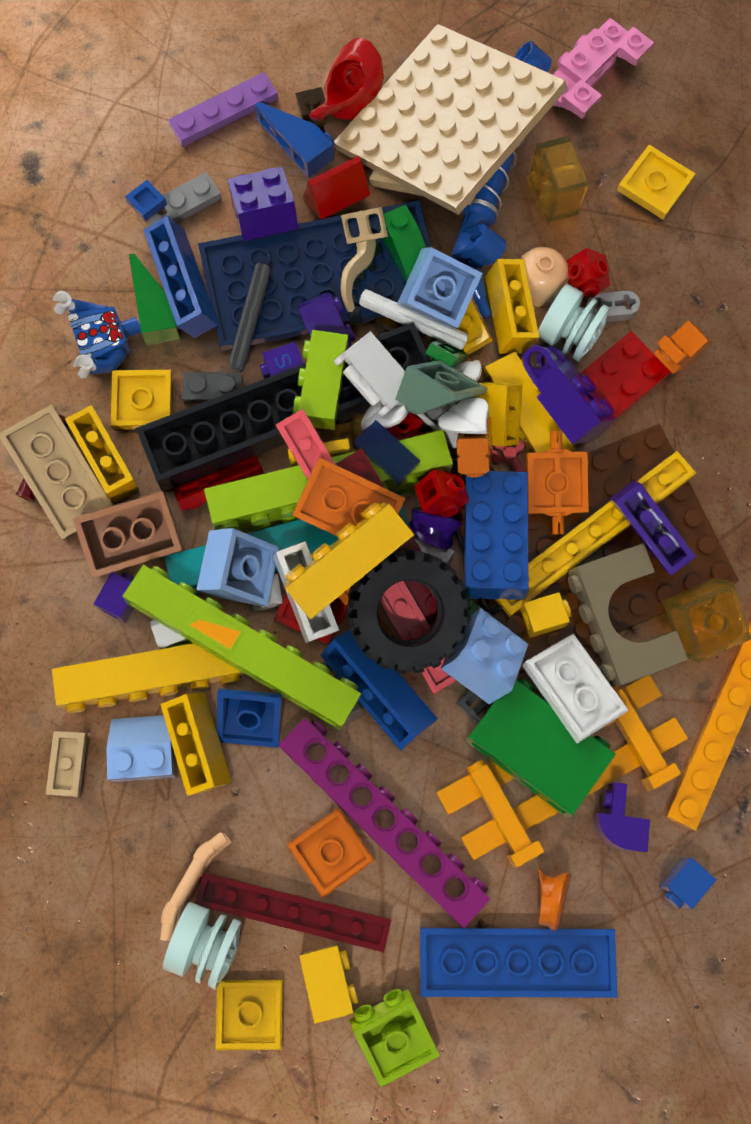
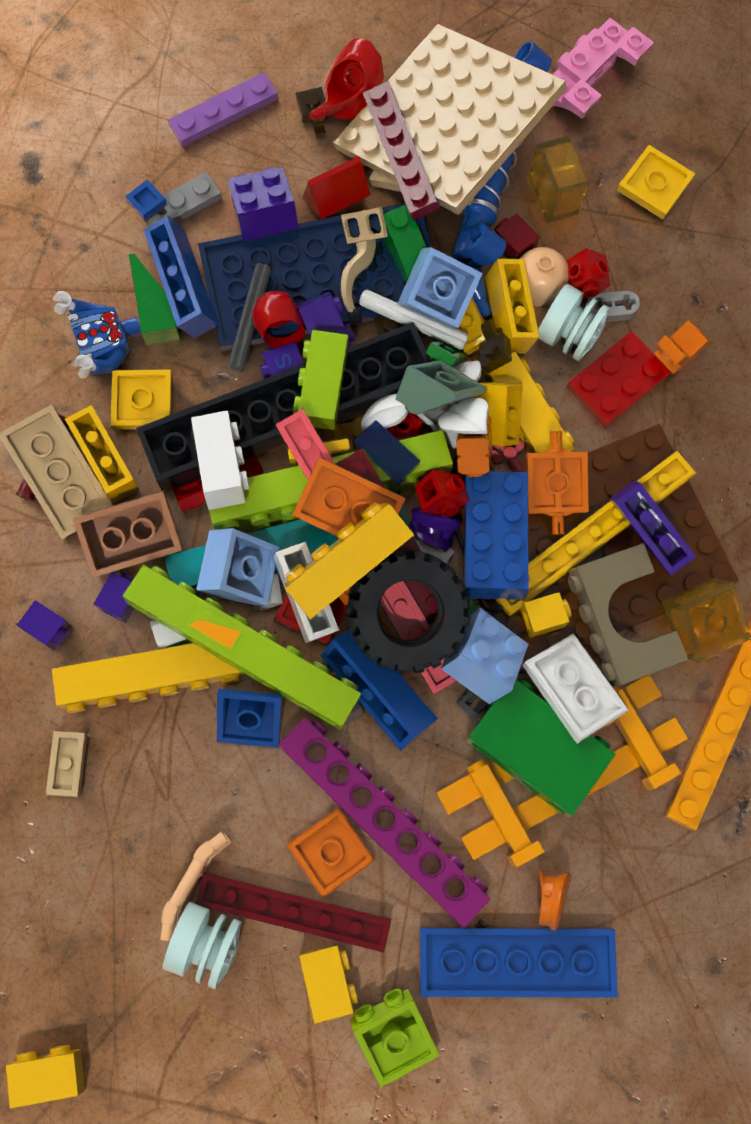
(45, 625): none -> dark purple brick
(45, 1077): none -> yellow brick
(140, 750): light blue slope -> none
(195, 743): yellow brick -> none
(204, 386): dark grey plate -> none
(219, 460): none -> white brick
(249, 1014): yellow tile -> none
(275, 310): none -> red helmet
(297, 137): blue slope -> none
(373, 372): white piece -> none
(401, 151): none -> plate
(497, 348): none -> dark brown plate
(518, 236): none -> dark red brick
(568, 395): dark purple brick -> none
(616, 828): dark purple brick -> none
(687, 884): blue brick -> none

